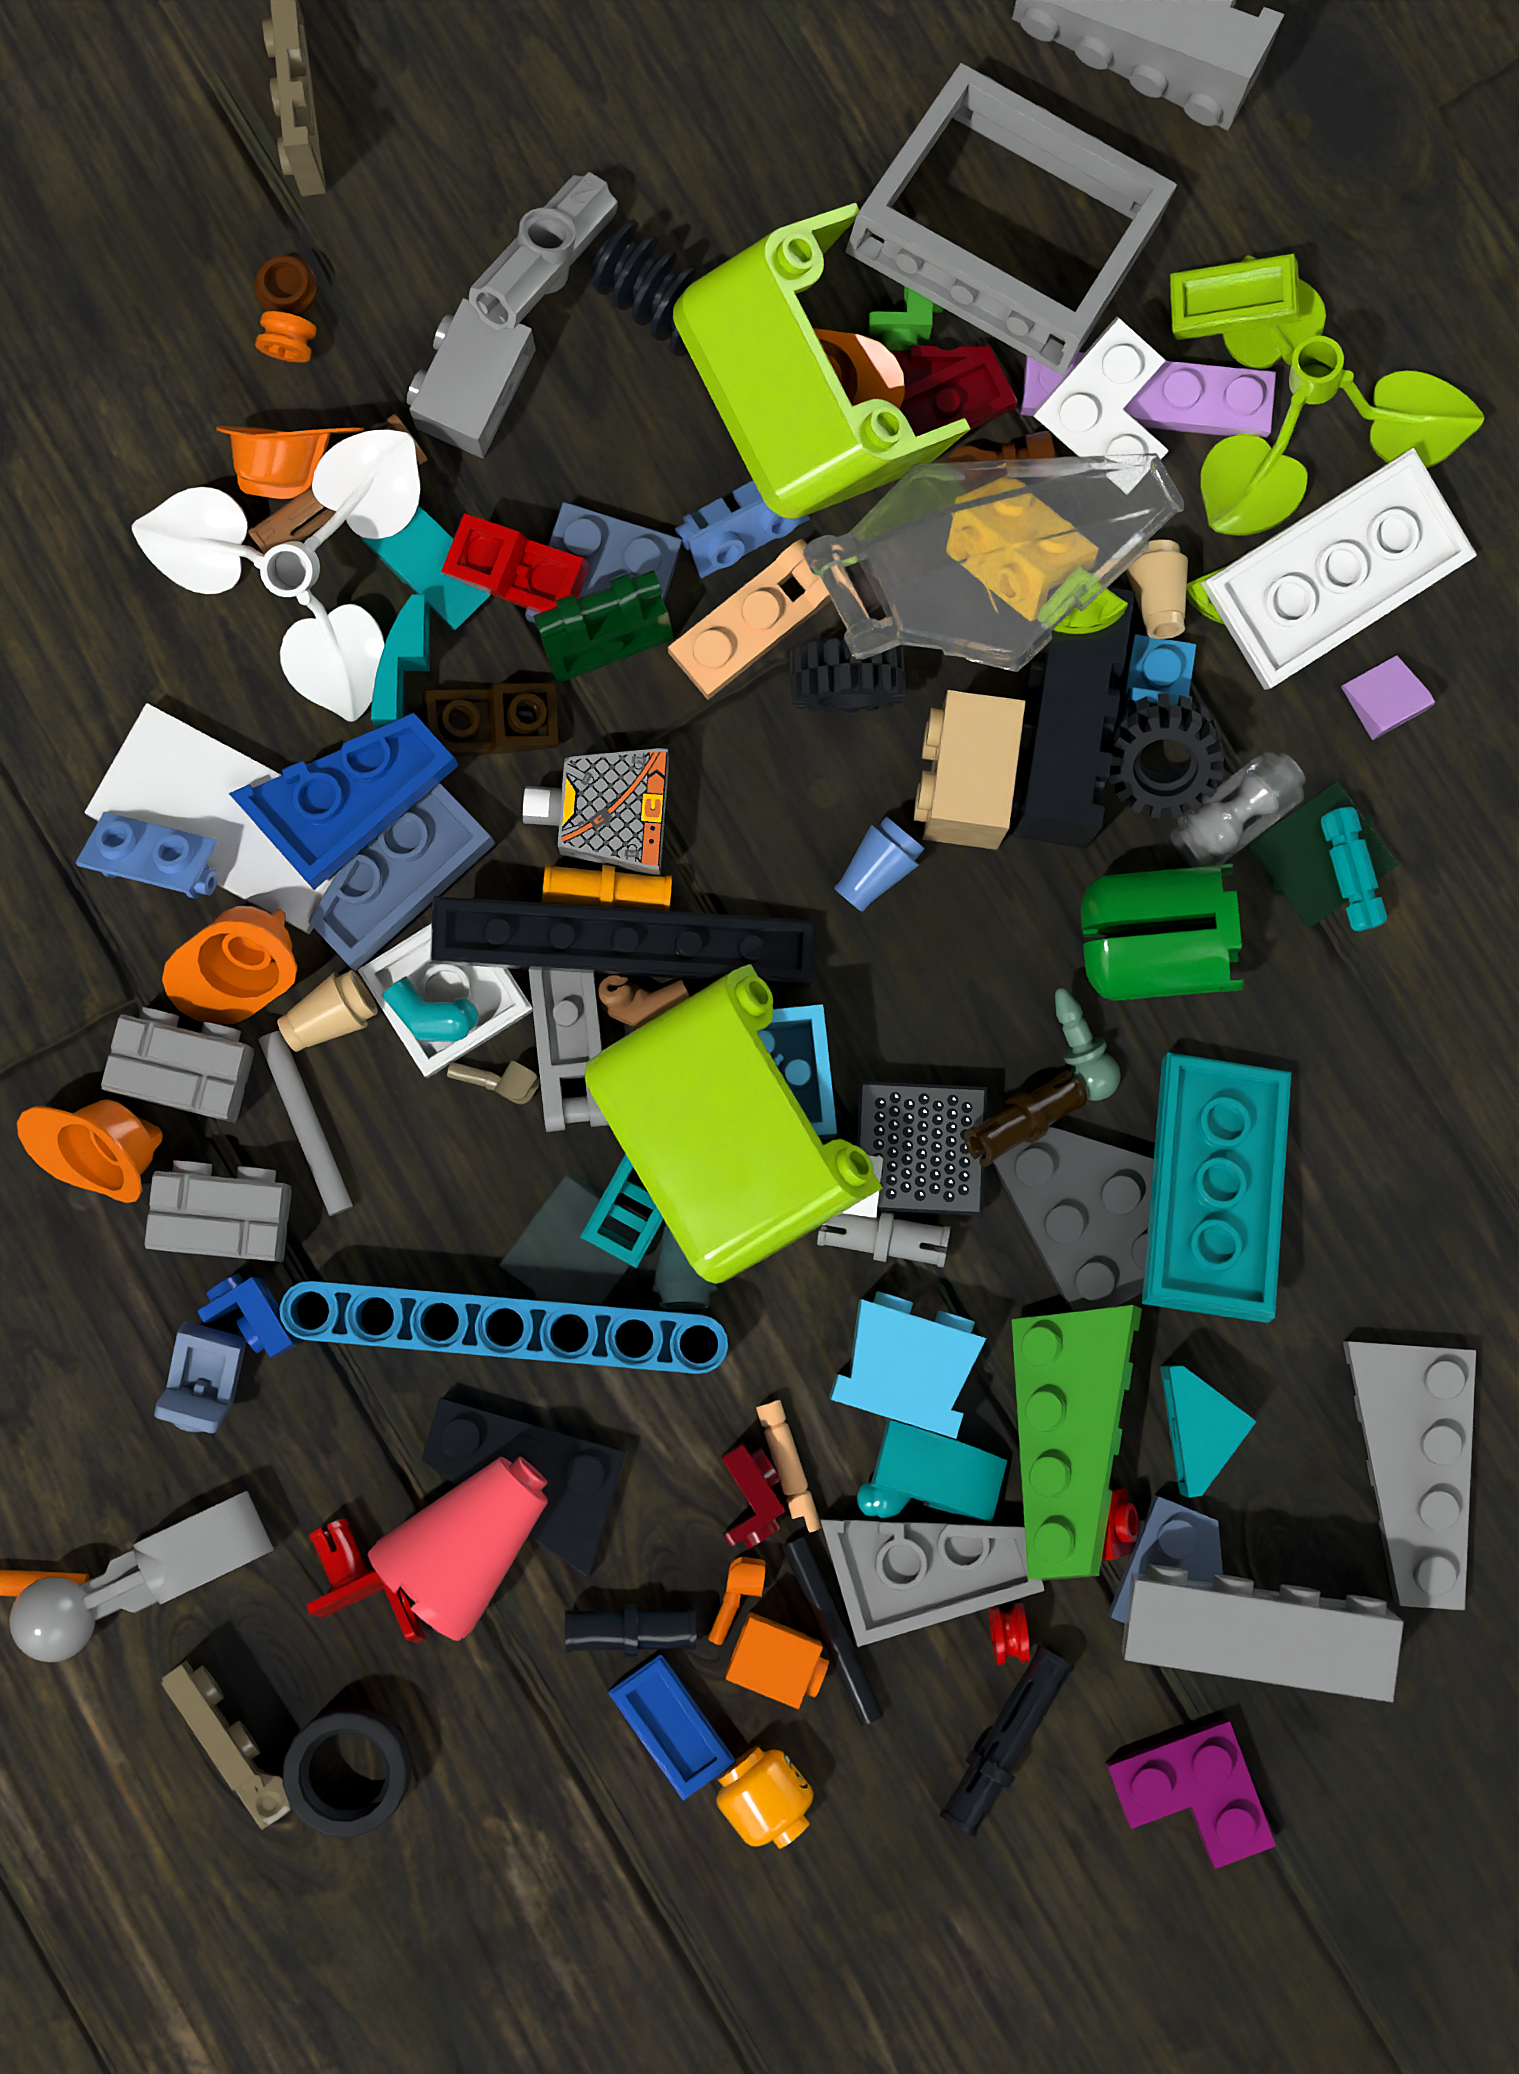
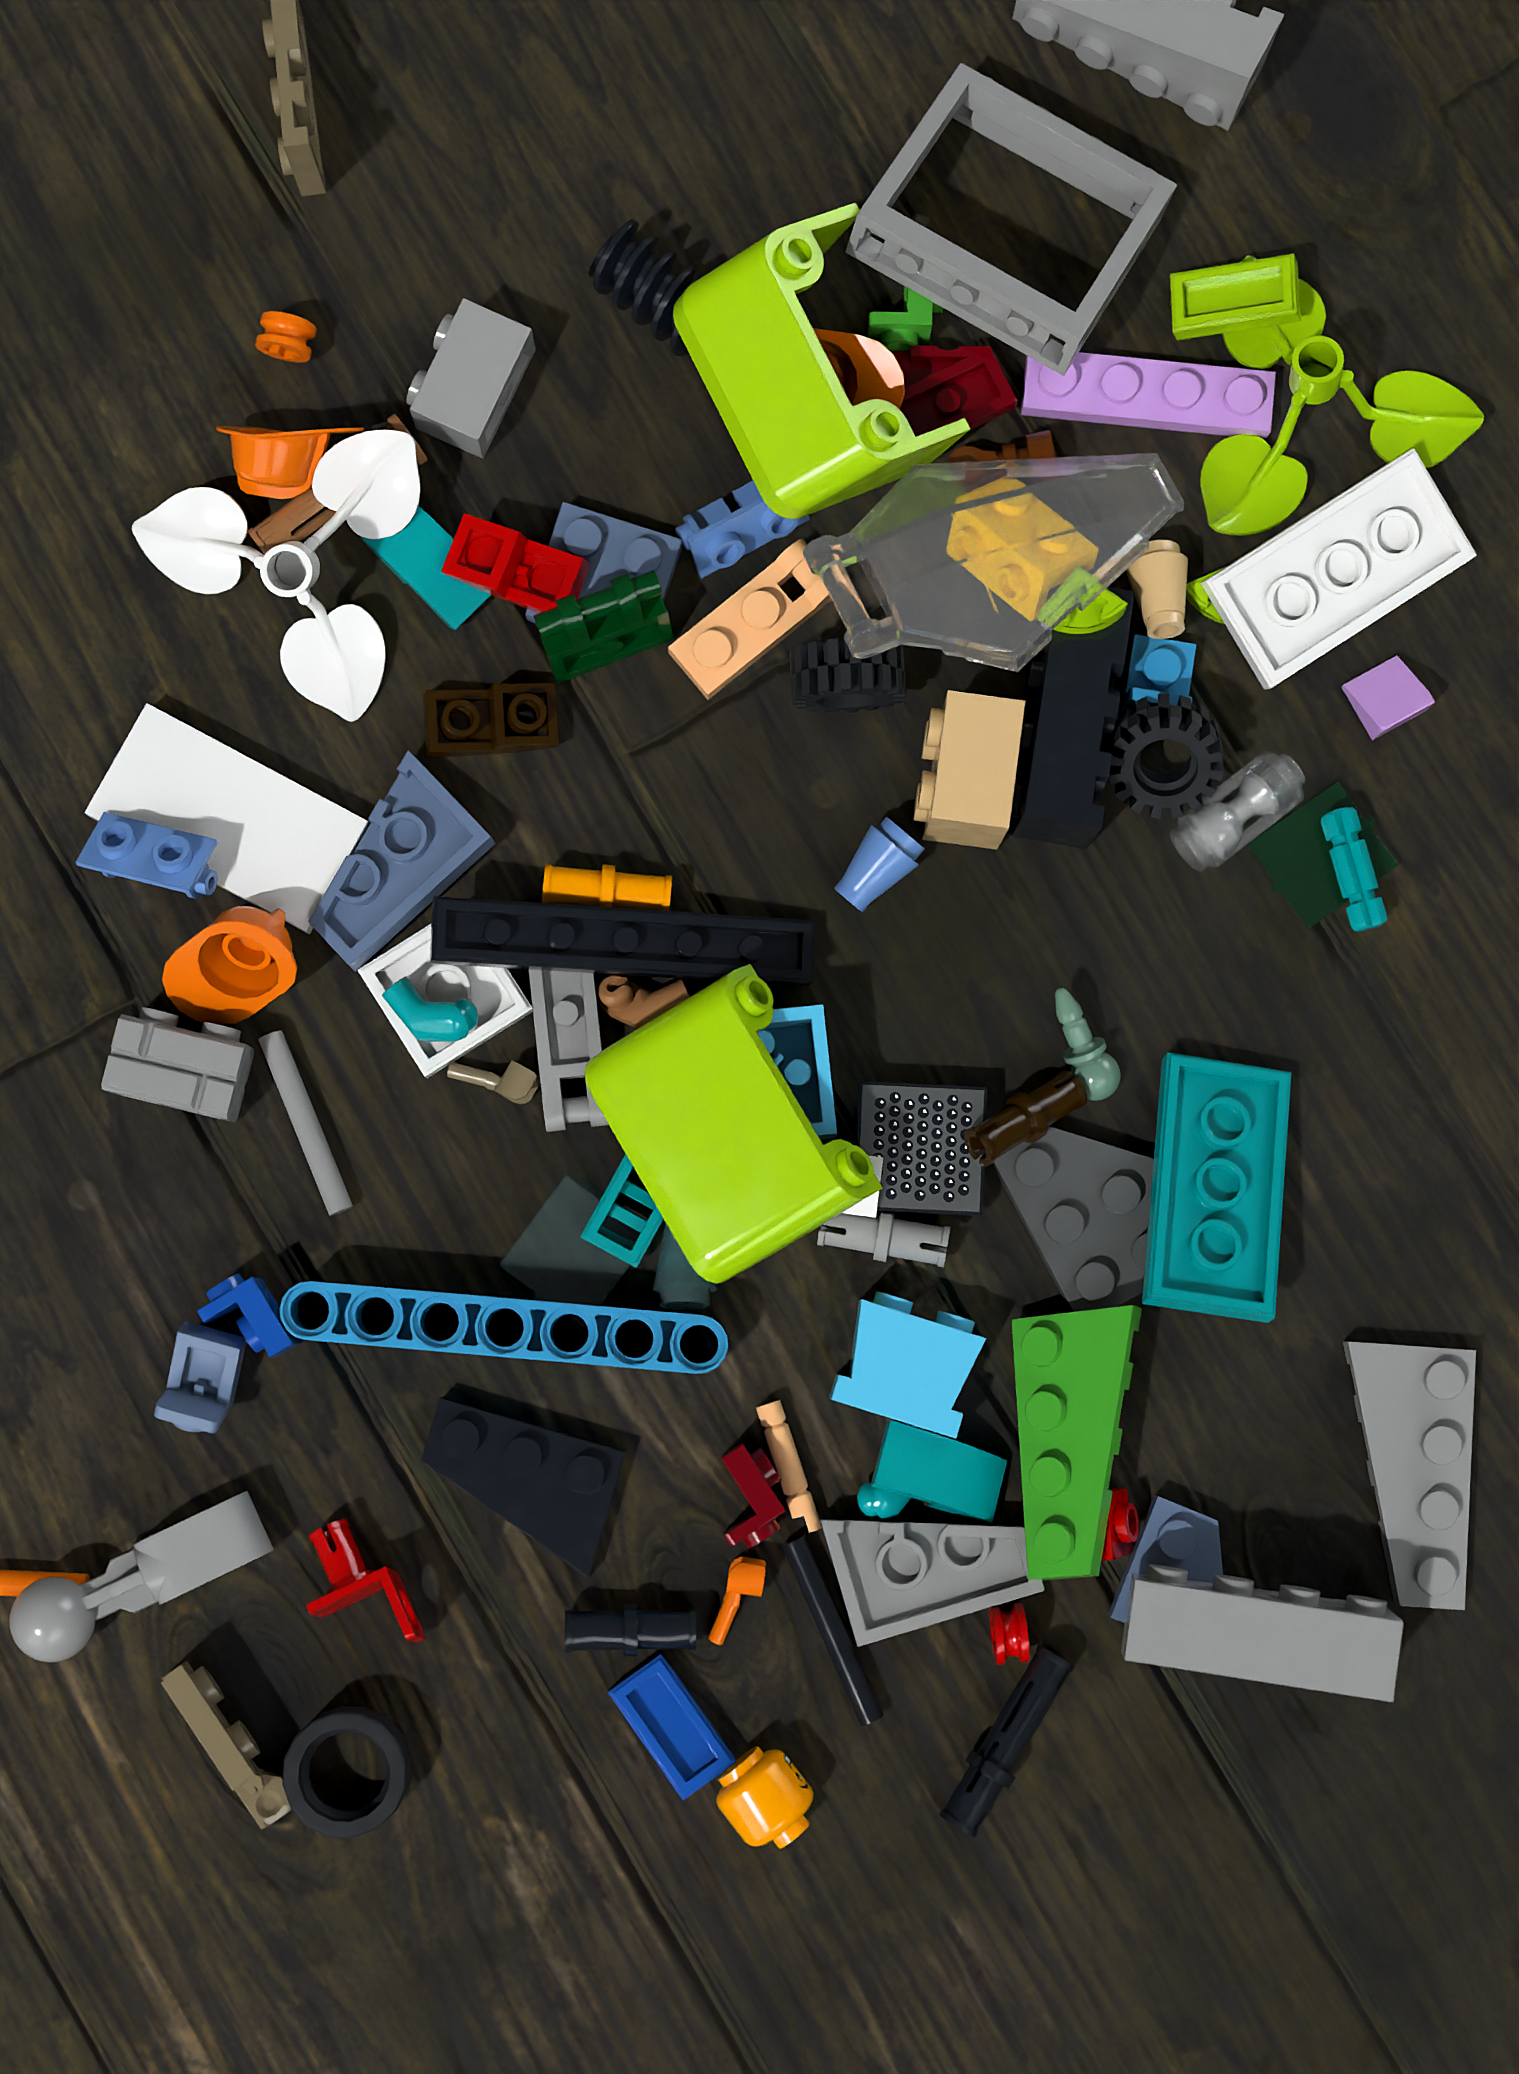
(93, 1147): orange piece -> none
(218, 1214): light grey brick -> none
(285, 285): reddish brown plate -> none
(329, 1011): tan cone -> none
(343, 801): blue wing -> none
(404, 650): teal slope -> none
(462, 1545): coral cone -> none
(543, 251): light grey piece -> none
(607, 809): torso -> none
(777, 1661): orange brick -> none
(1090, 399): white plate -> none
(1168, 961): green cylinder -> none
(1197, 1772): magenta plate -> none
(1202, 1428): teal slope -> none

